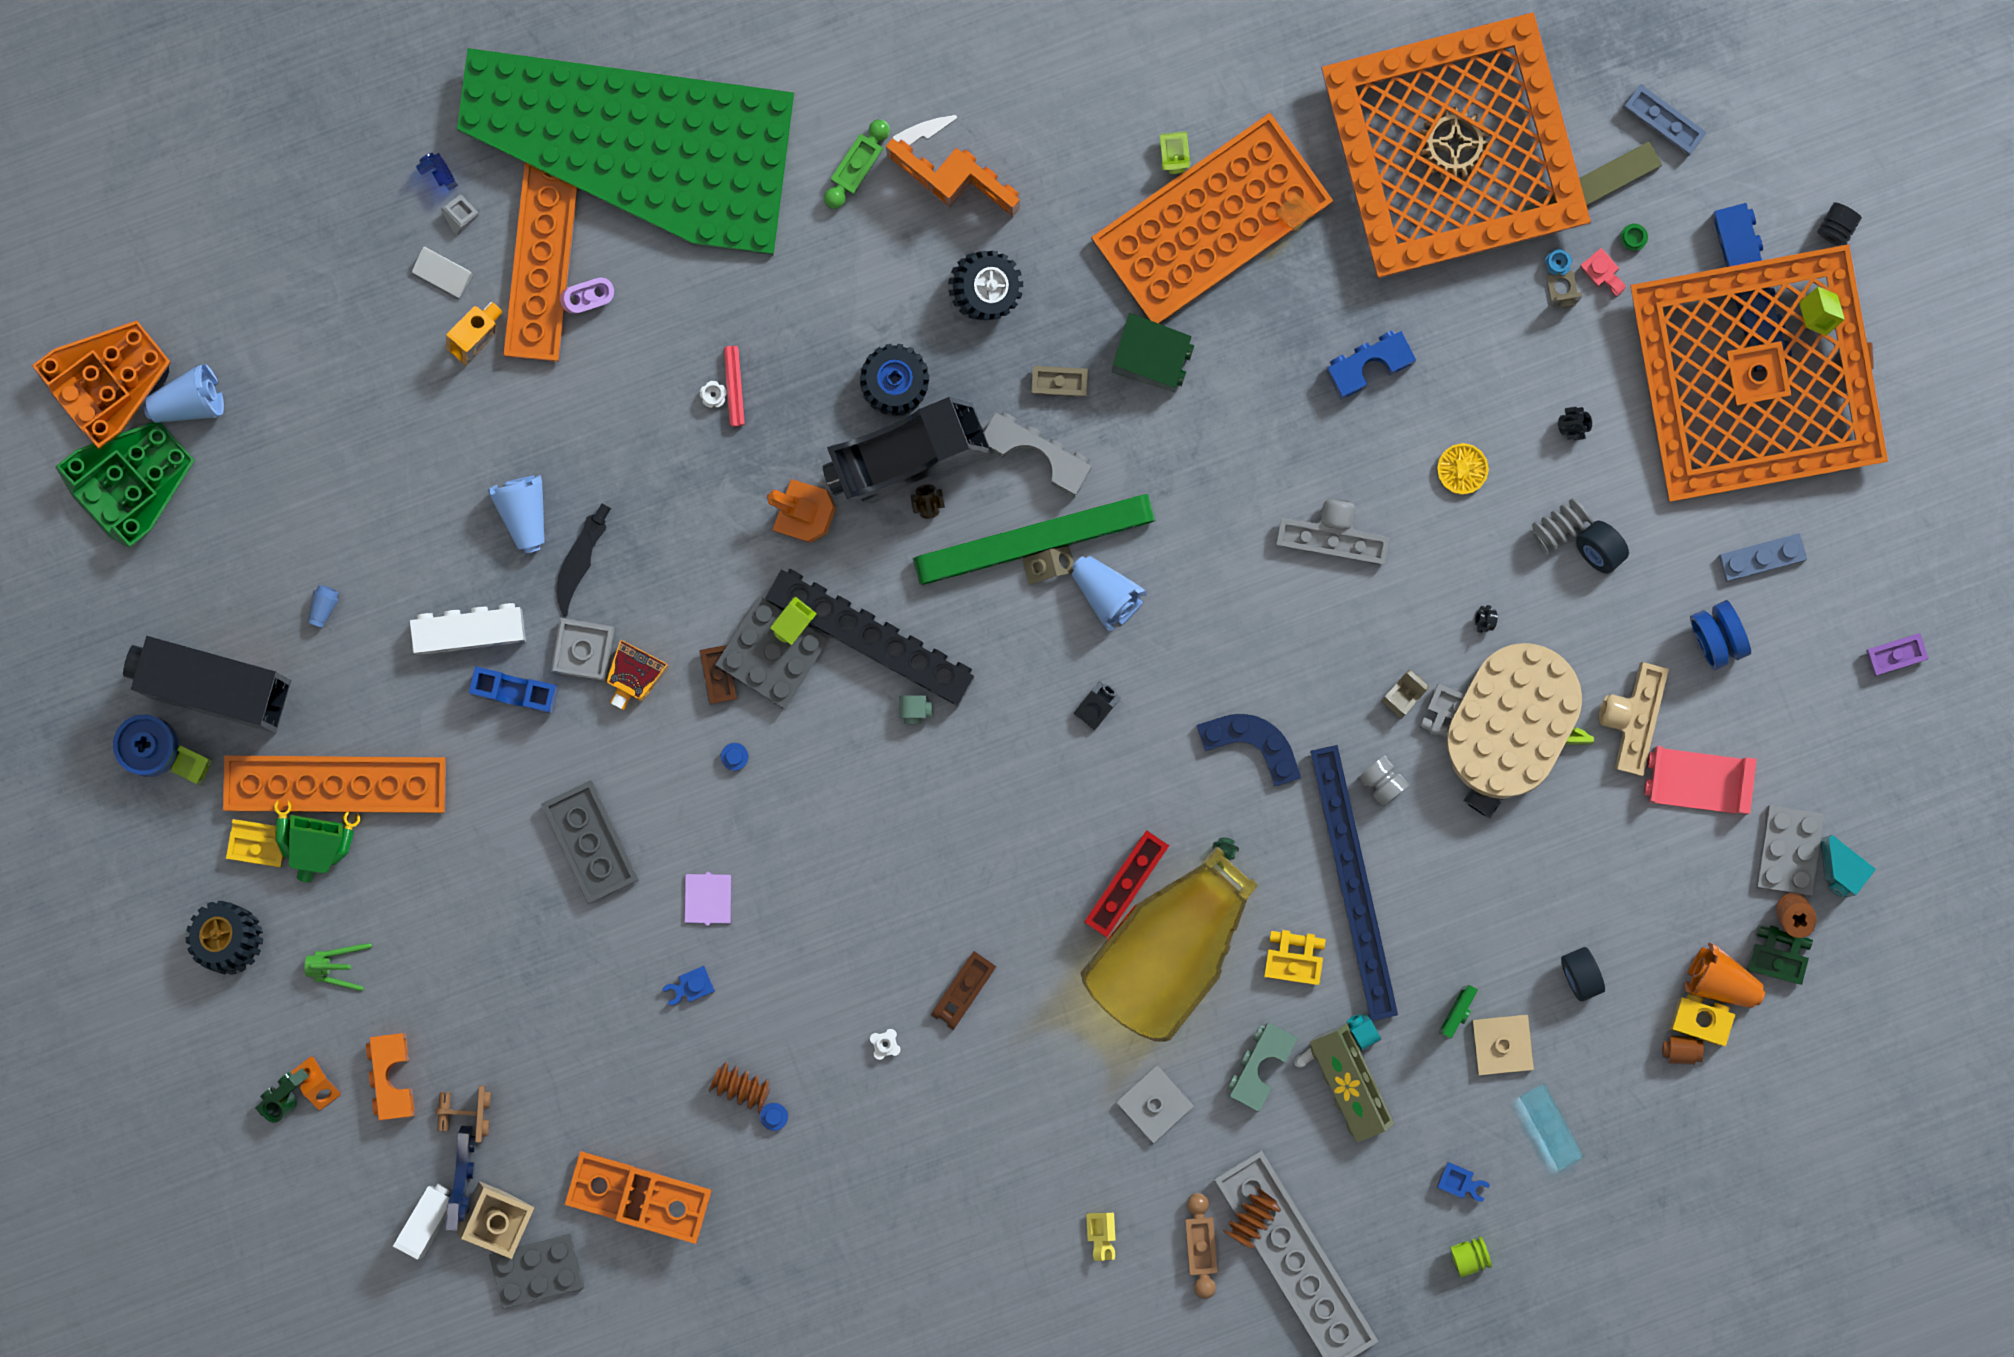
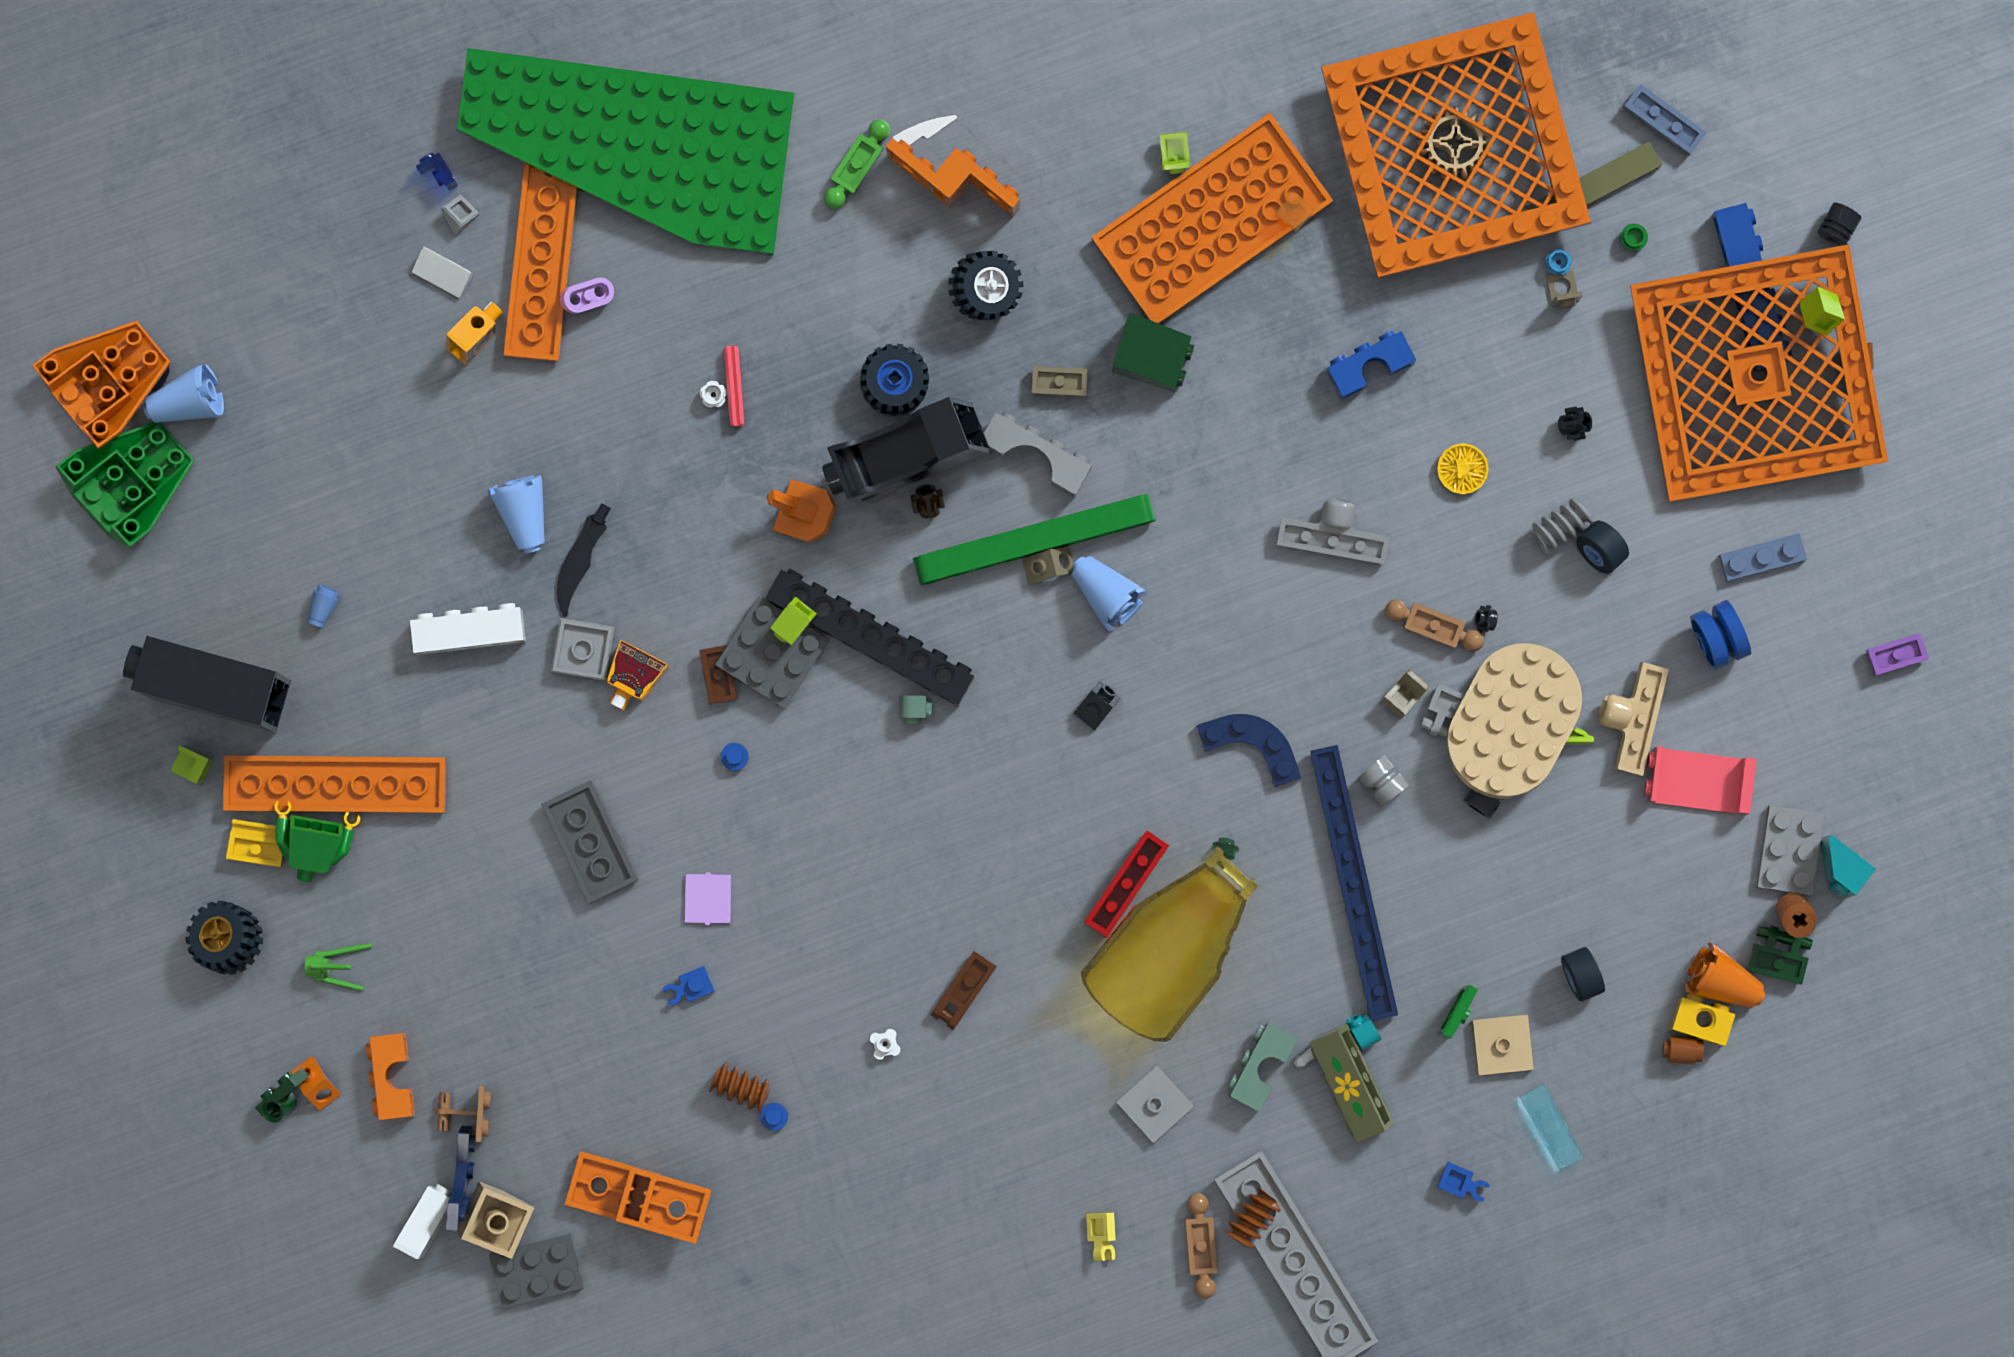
(130, 740): blue wheel -> none
(513, 690): blue arch -> none
(1294, 966): yellow plate -> none
(1434, 625): none -> medium nougat plate
(1470, 1257): lime piece -> none
(1601, 270): coral plate -> none

